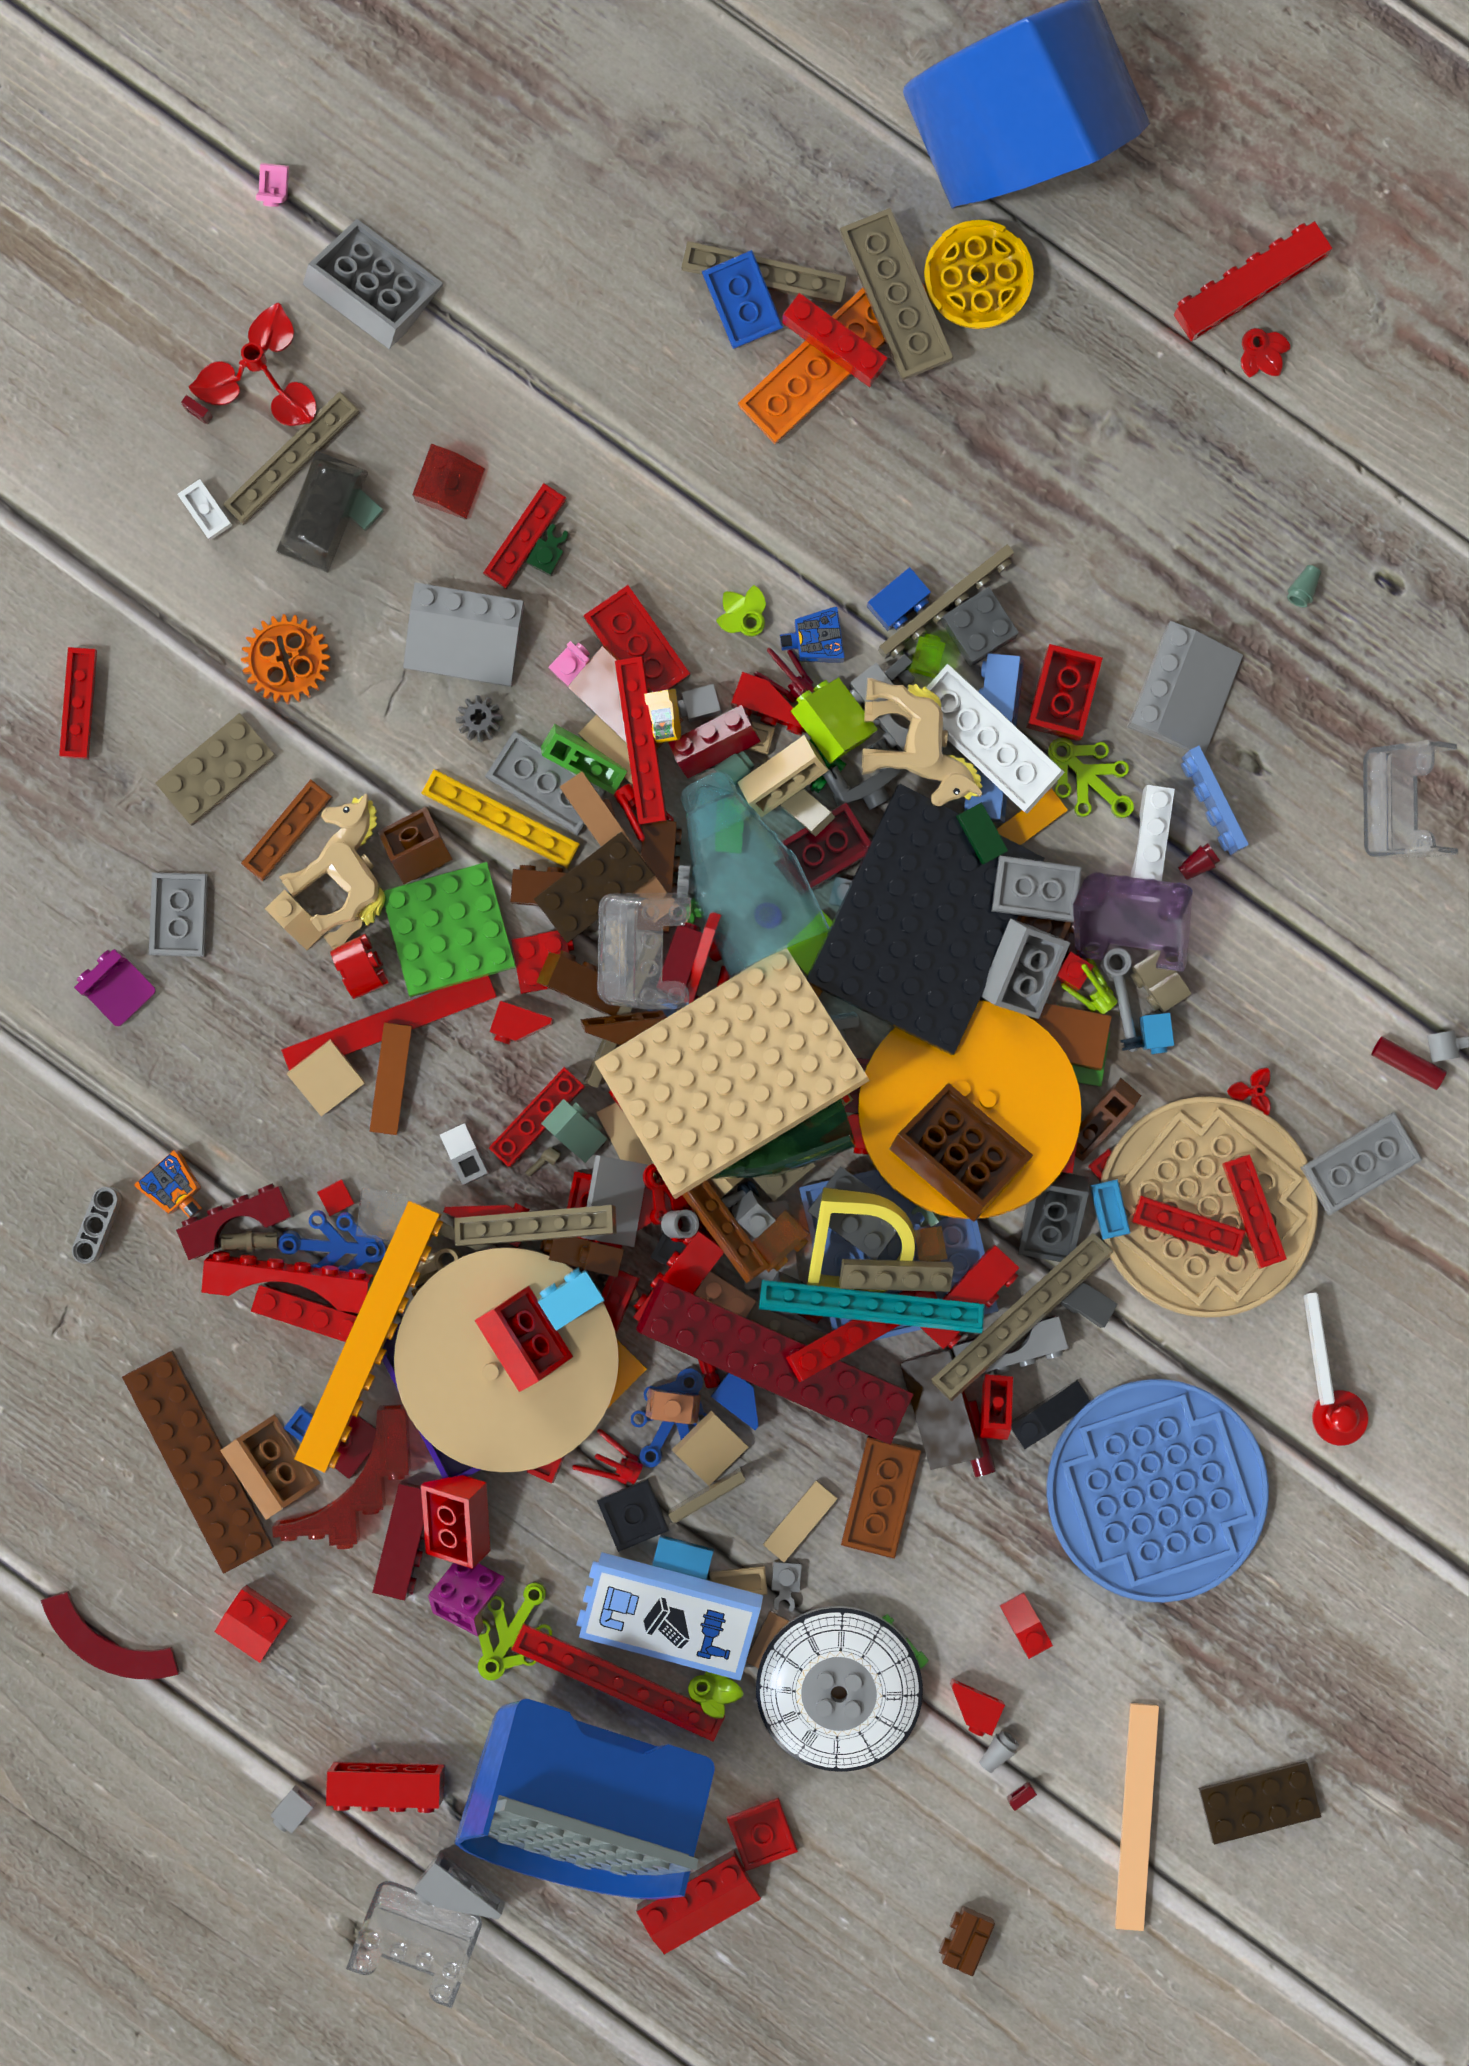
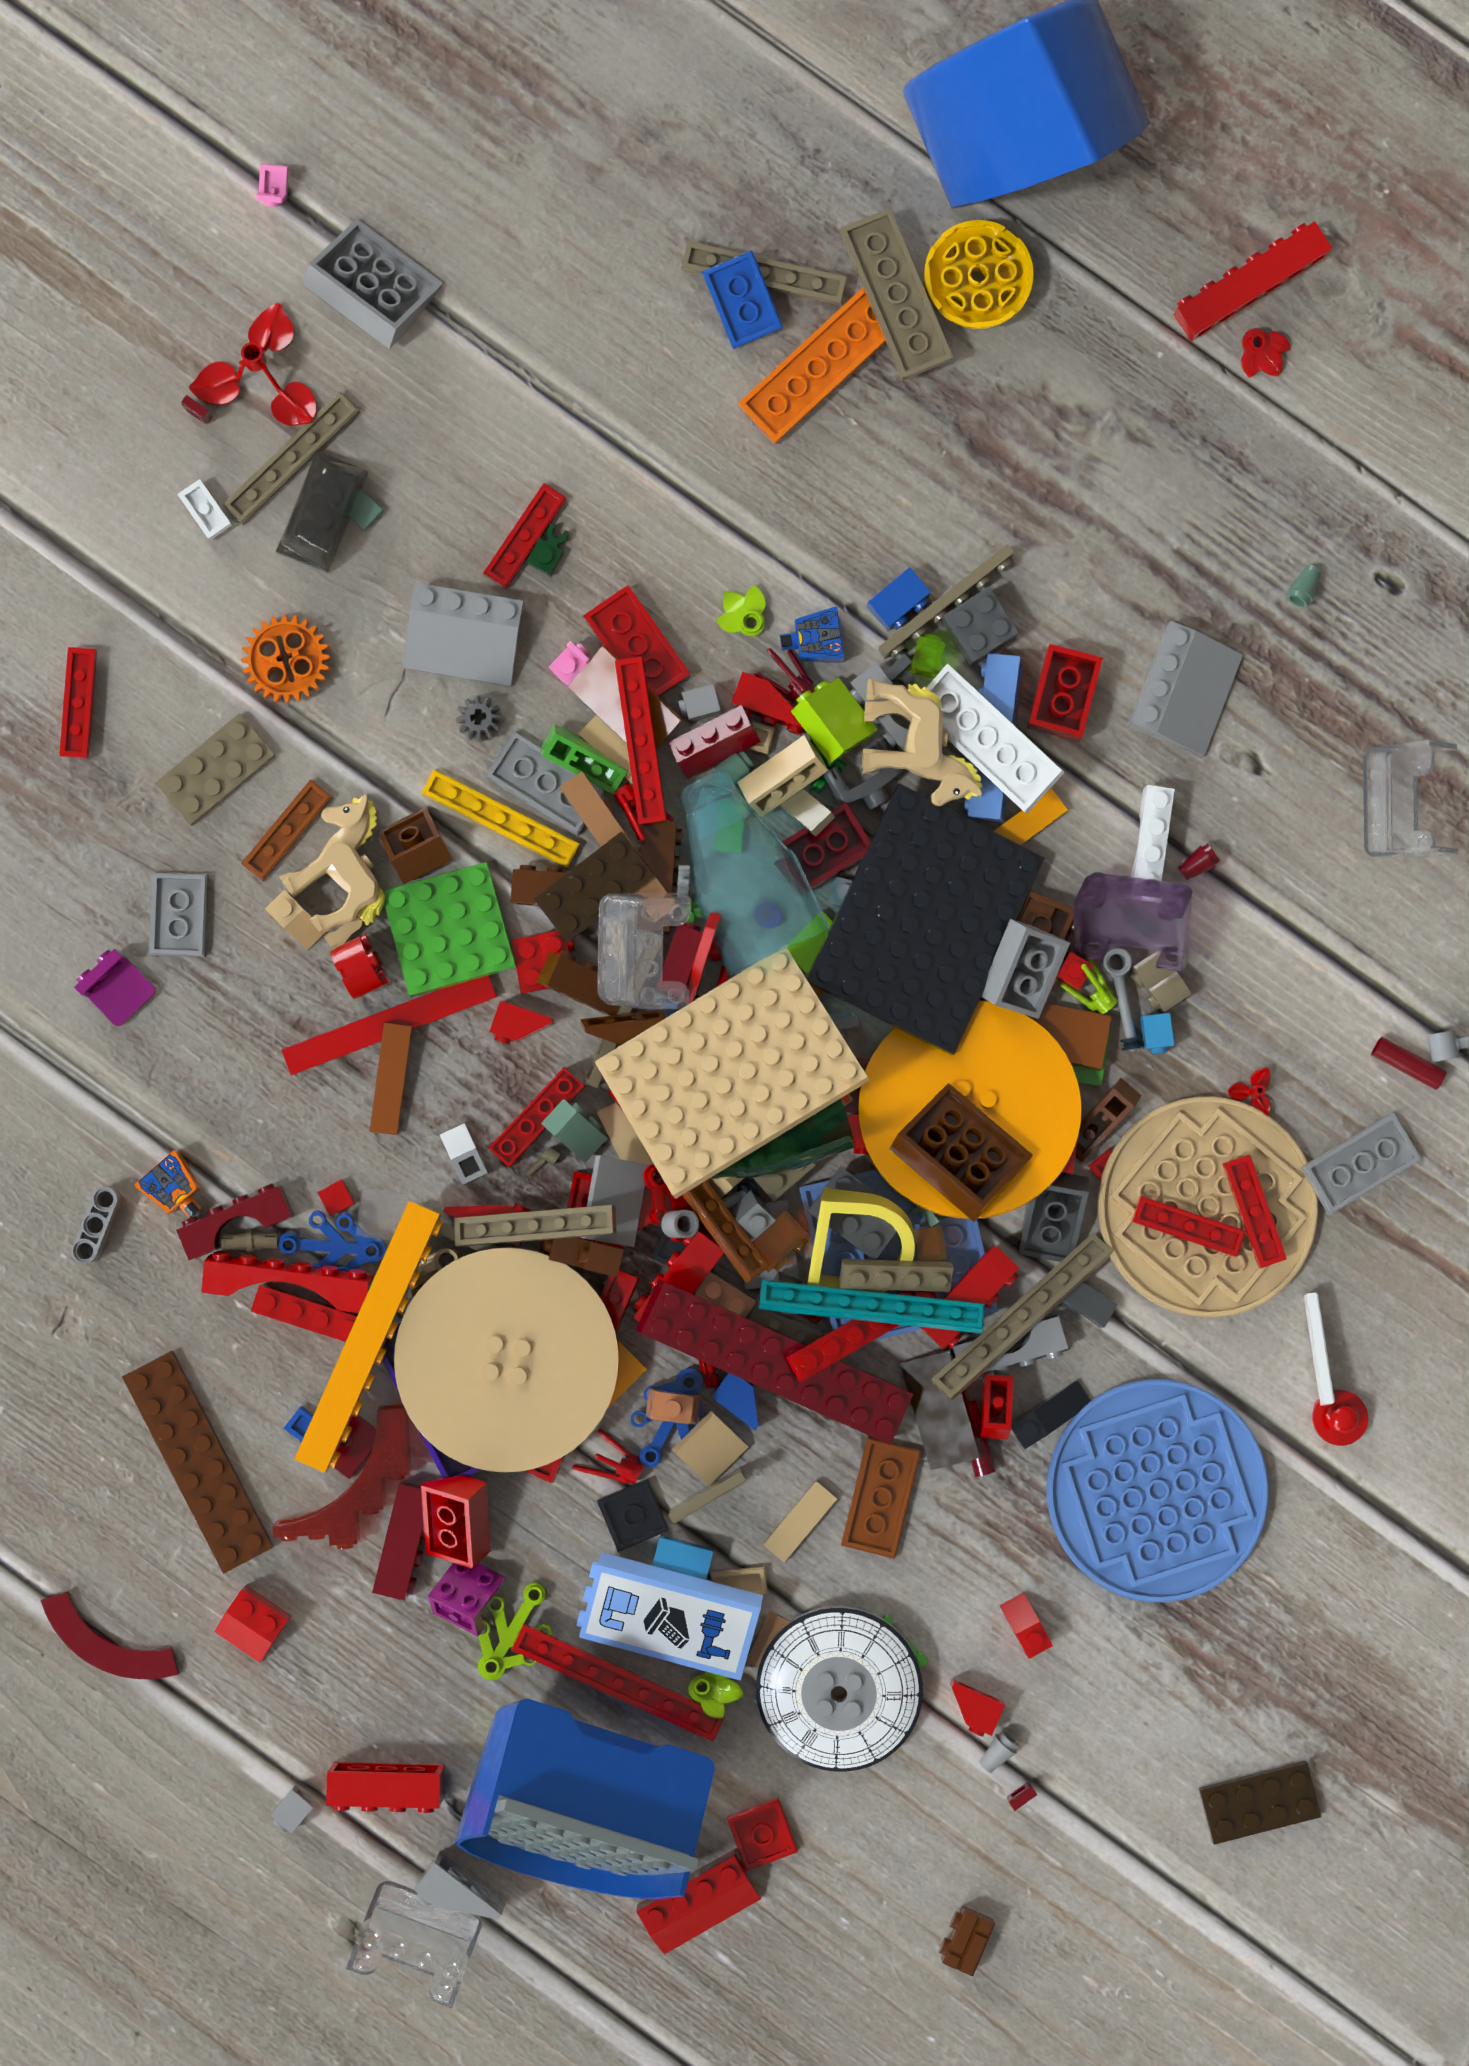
(267, 1467): medium nougat slope -> none
(325, 1077): tan tile -> none
(448, 482): clear red slope -> none
(523, 1339): red slope -> none
(570, 1299): medium azure brick -> none
(664, 715): yellow leg -> none
(786, 1580): light grey plate -> none
(834, 340): red brick -> none
(982, 833): dark green tile -> none
(1036, 889): light grey tile -> none
(1087, 774): lime plant -> none
(1110, 1209): dark azure tile -> none
(1136, 1816): light nougat tile -> none
(1209, 791): medium blue plate -> none

